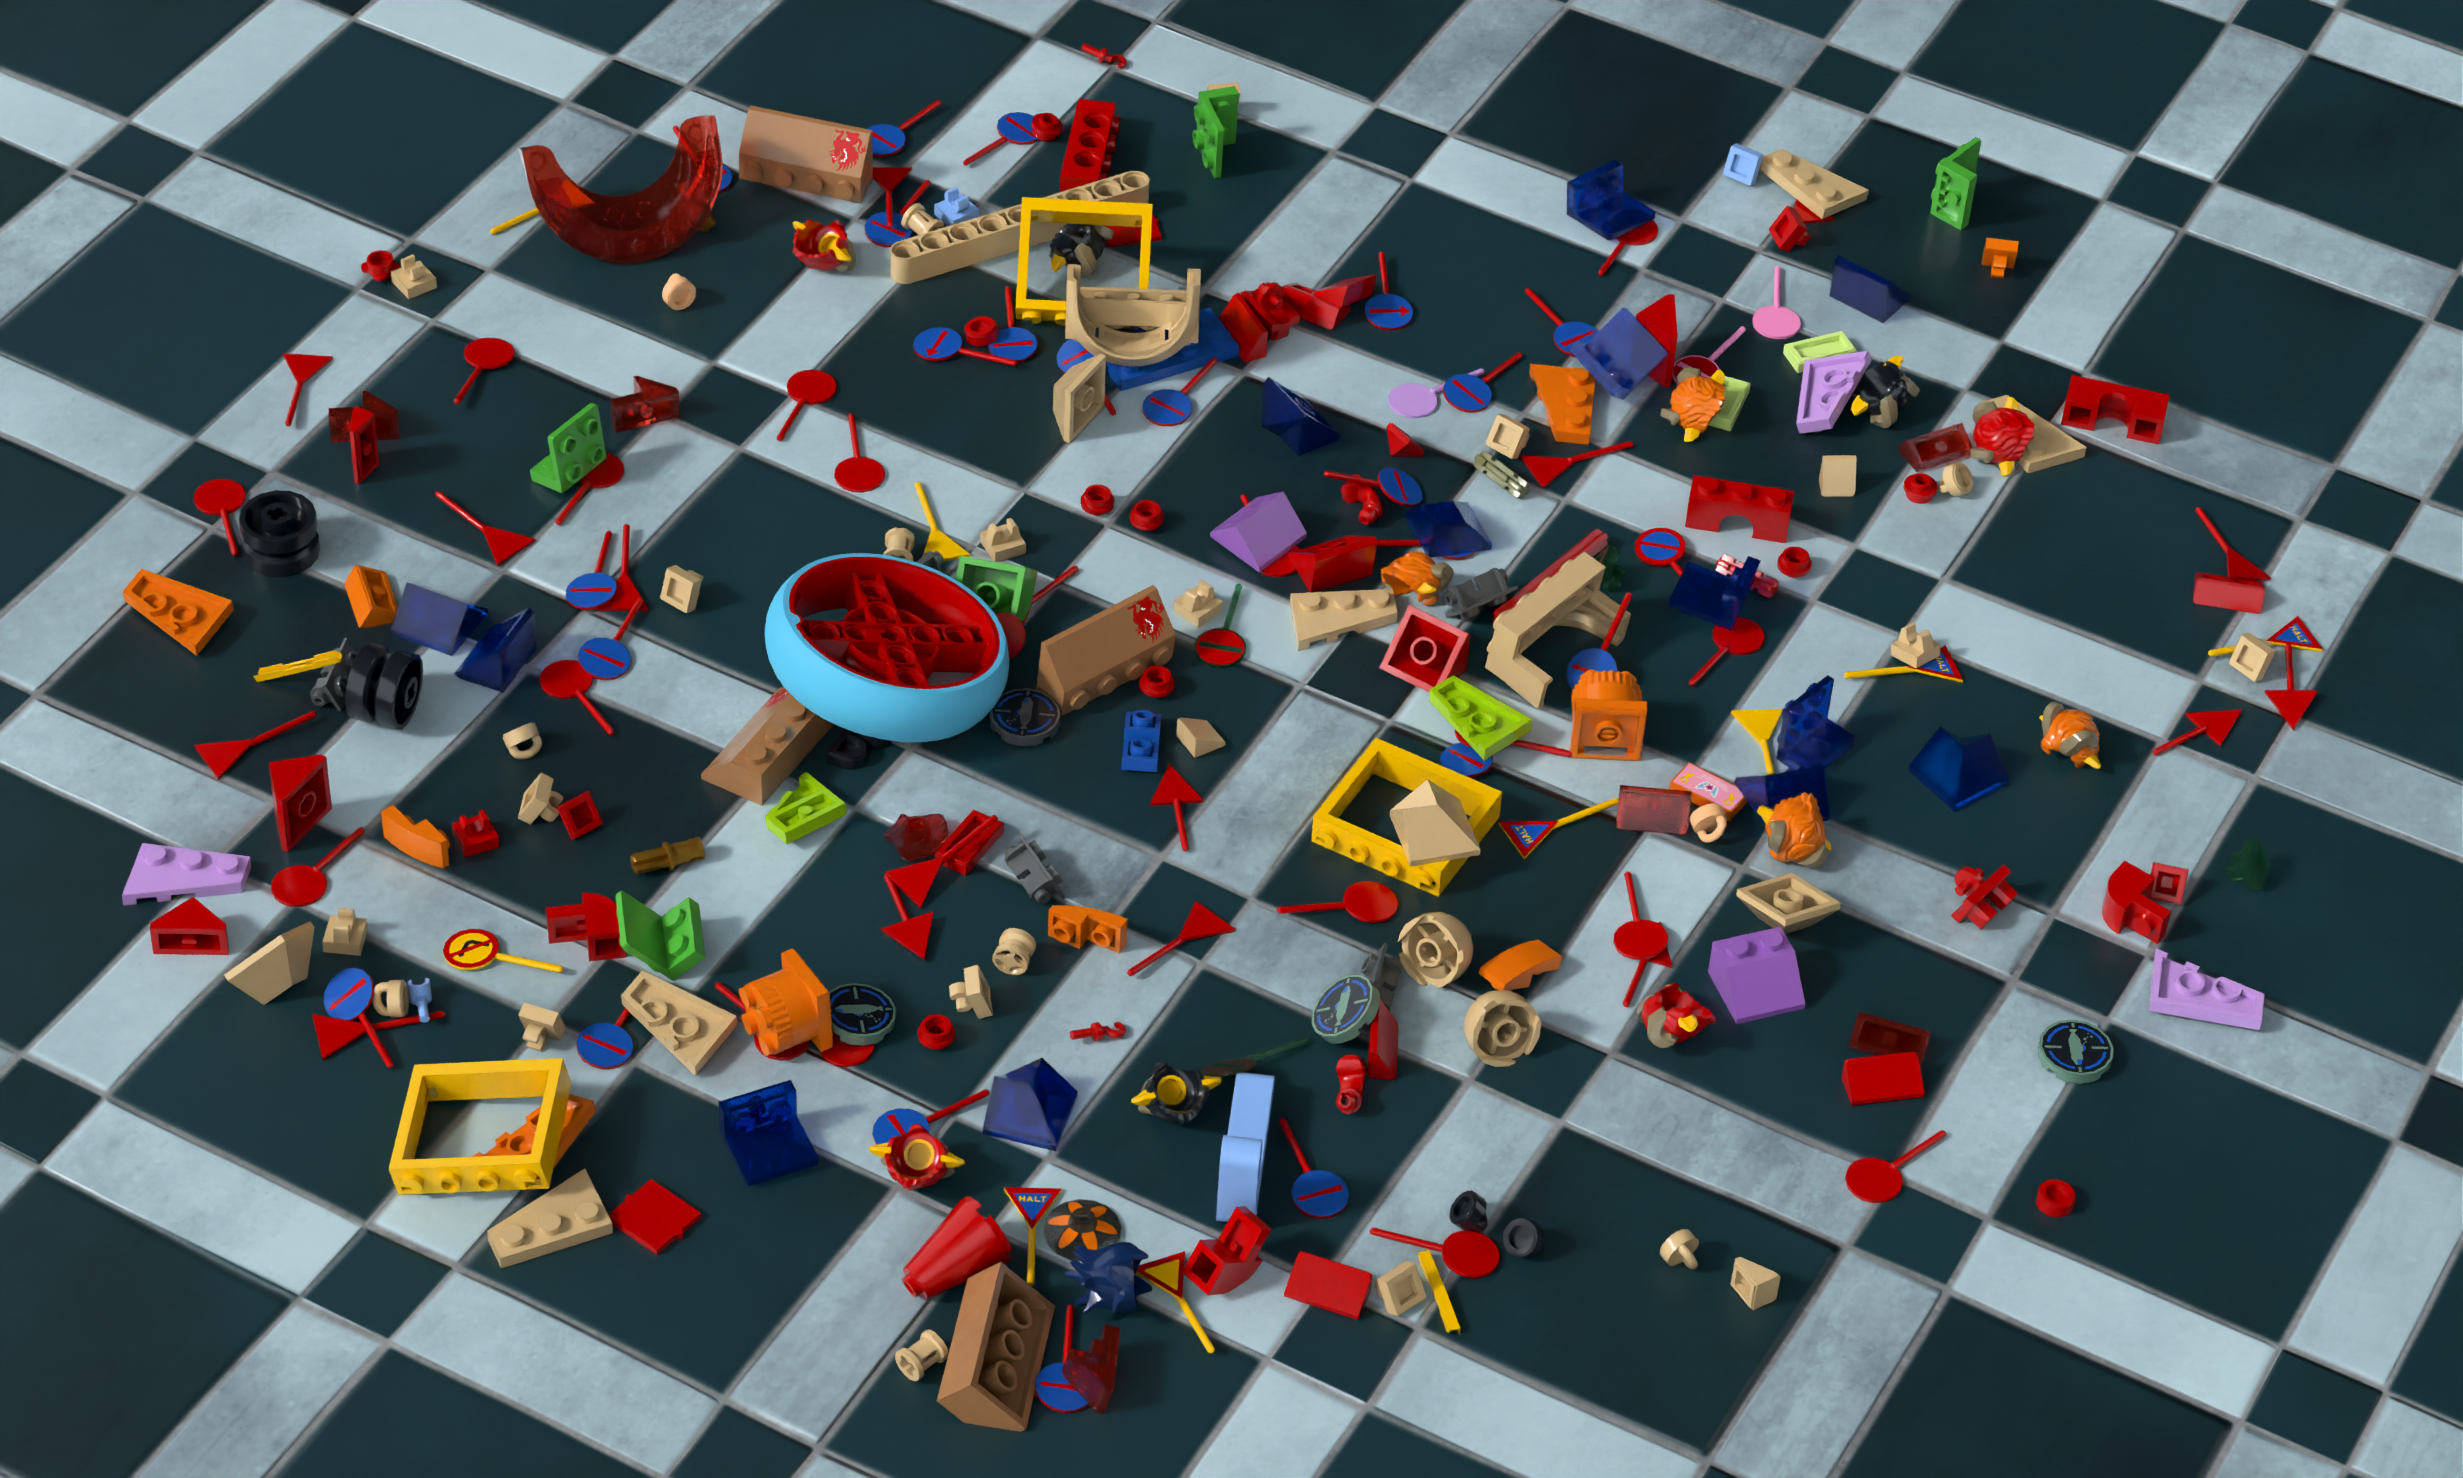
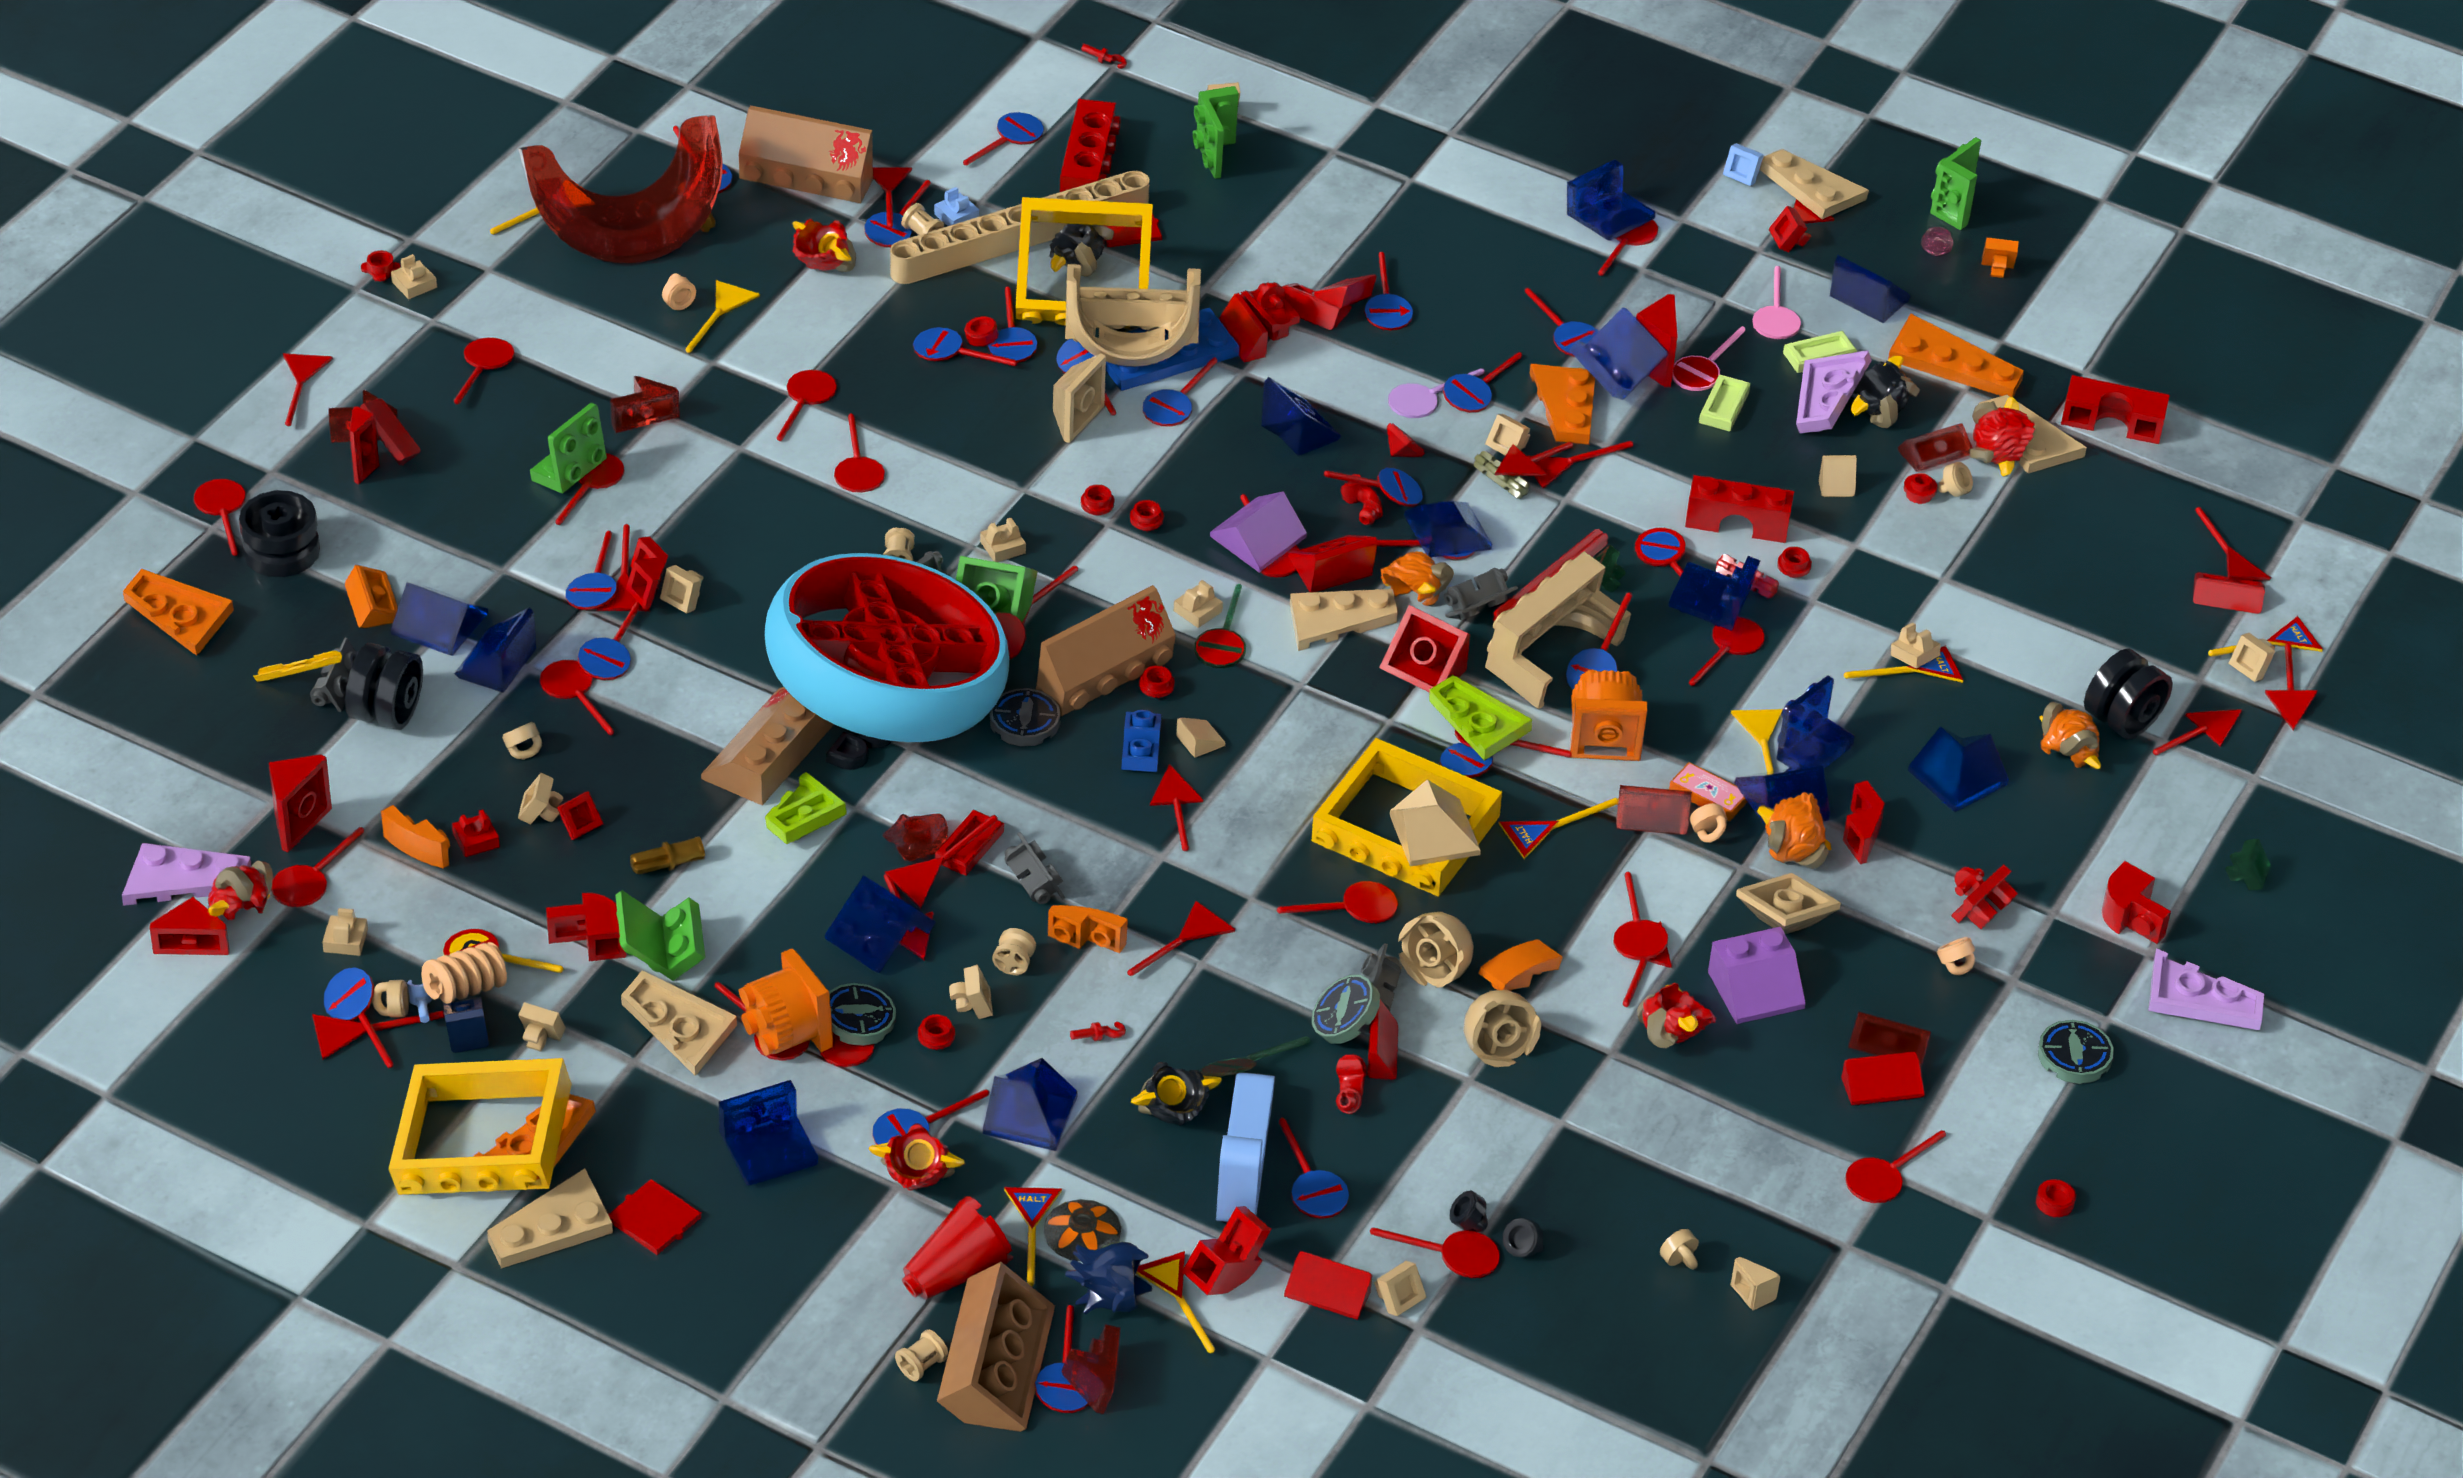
(223, 755): red piece -> none
(240, 889): none -> hair
(275, 965): tan slope -> none
(392, 432): none -> red slope
(464, 973): none -> light nougat piece
(466, 1024): none -> dark blue slope
(501, 542): red piece -> none
(605, 1044): blue piece -> none
(647, 571): none -> red slope
(727, 298): none -> yellow piece
(874, 924): none -> clear blue bracket
(890, 139): blue piece -> none
(938, 540): yellow piece -> none
(1046, 126): red plate -> none
(1439, 1291): yellow piece -> none
(1518, 464): none -> red piece
(1695, 401): orange hair -> none
(1865, 822): none -> red slope
(1937, 241): none -> clear pink plate
(1952, 358): none -> orange wing
(1956, 950): none -> light nougat tile
(2128, 693): none -> black wheel
(2168, 883): red slope -> none

